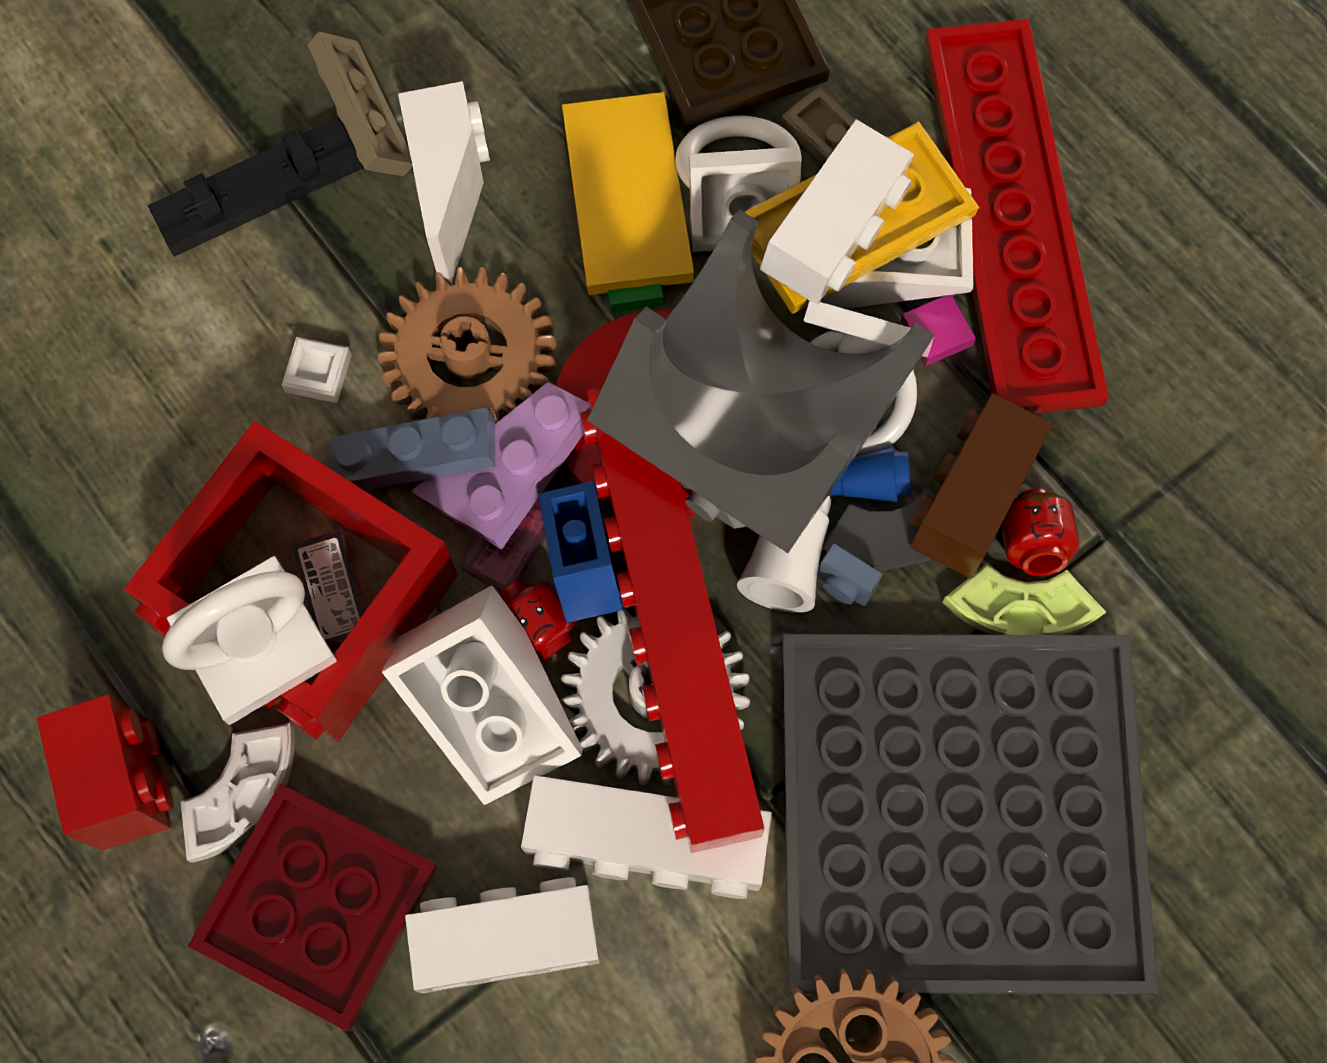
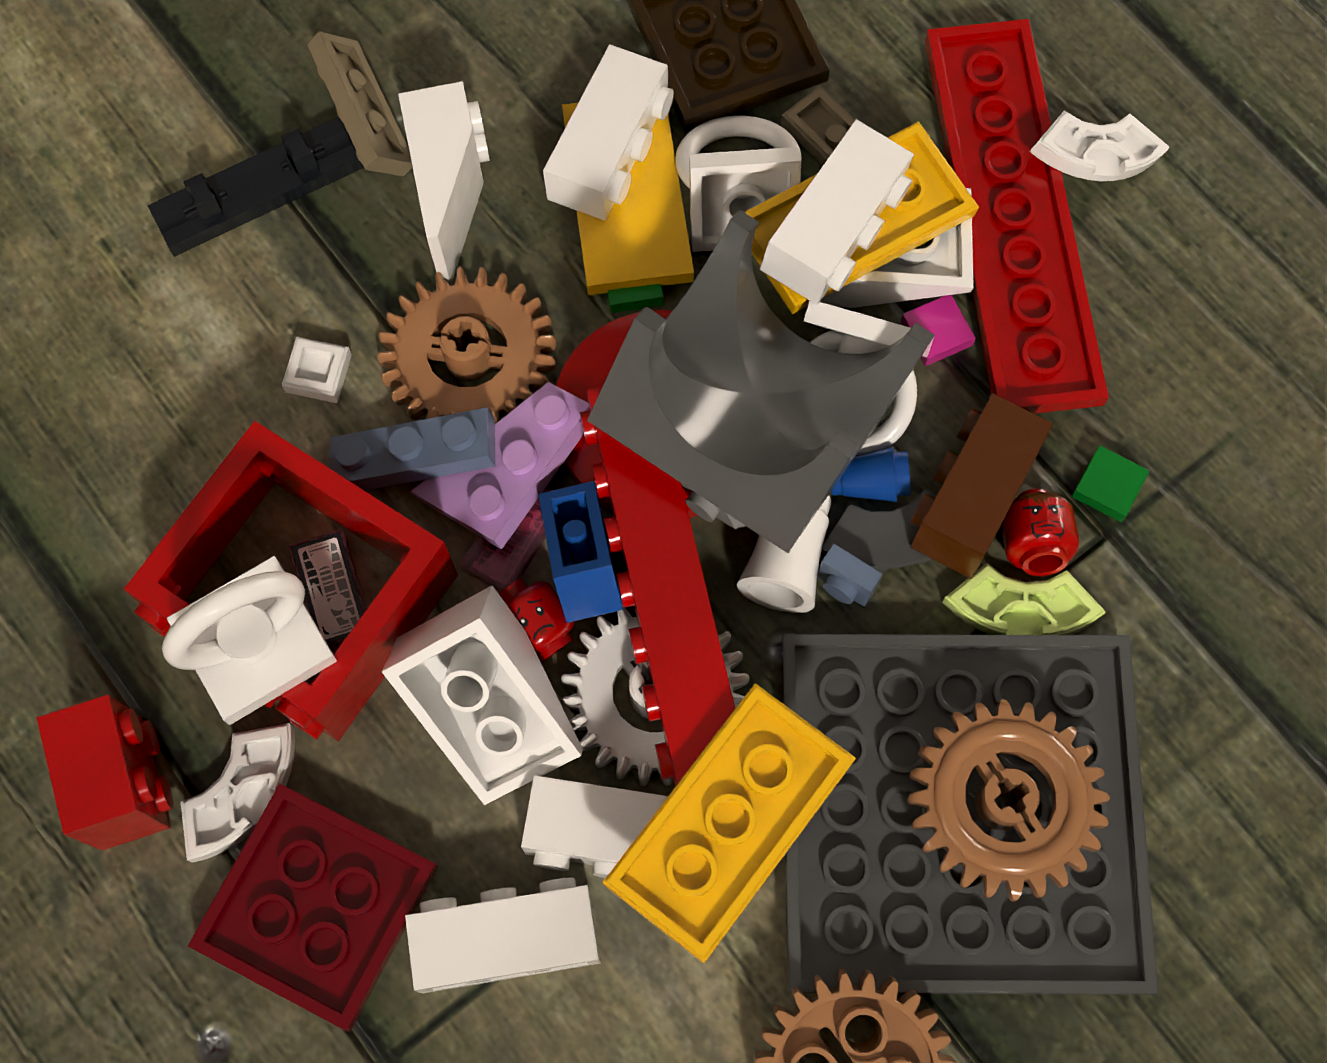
(608, 133): none -> white brick
(728, 822): none -> yellow tile
(1042, 850): none -> medium nougat gear
(1099, 151): none -> white tile
(1110, 483): none -> green tile

